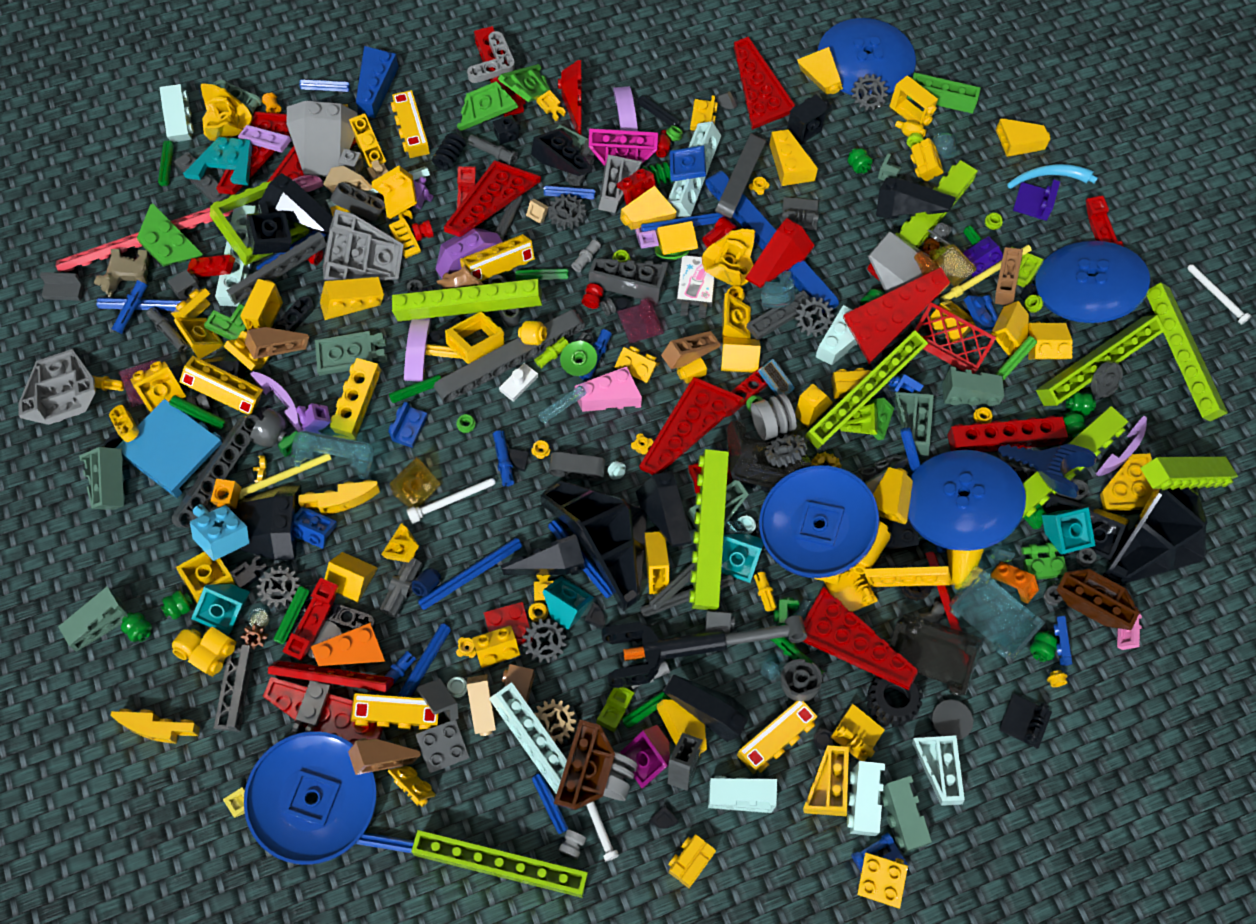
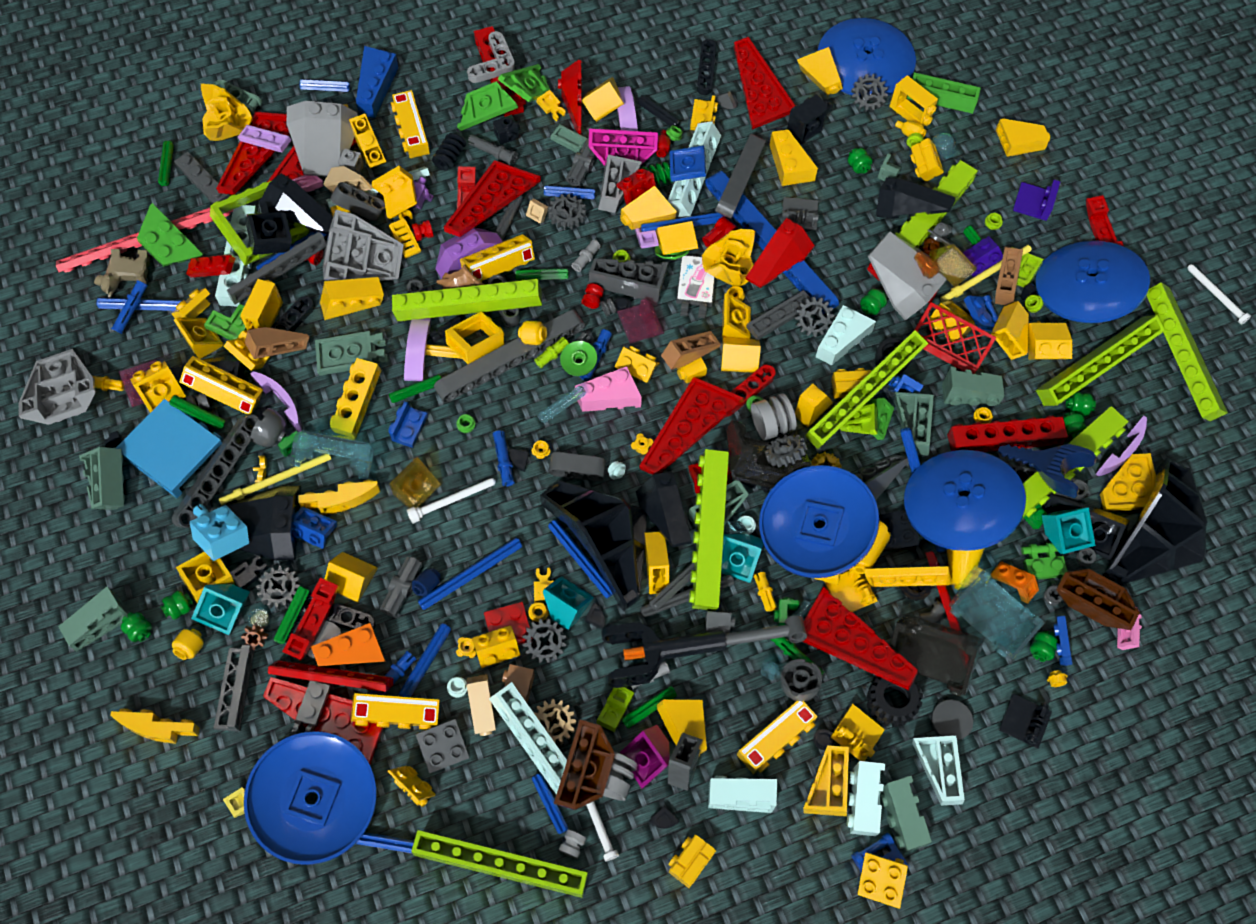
(61, 286): dark grey panel -> none
(124, 423): yellow beam -> none
(162, 324): dark grey pin -> none
(176, 113): light aqua wedge -> none
(184, 284): dark grey brick -> none
(212, 651): yellow brick -> none
(221, 488): light orange brick -> none
(224, 154): teal wing -> none
(270, 101): light orange bush -> none
(315, 417): medium lavender piece -> none
(376, 170): tan tile -> none
(379, 755): medium nougat slope -> none
(401, 546): yellow wing -> none
(439, 699): dark grey panel -> none
(518, 382): white tile -> none
(558, 151): black wedge -> none
(560, 559): black wedge -> none
(603, 99): none -> yellow slope
(709, 67): none -> black beam
(709, 706): black wedge -> none
(759, 181): yellow plate -> none
(775, 378): tile -> none
(778, 294): clear light blue brick -> none
(886, 317): red wing -> none
(894, 495): yellow slope -> none
(1001, 553): clear light blue slope -> none
(1017, 357): bright green axle -> none
(1077, 172): medium azure animal -> none
(1106, 379): dark grey tile -> none
(1188, 472): lime brick -> none

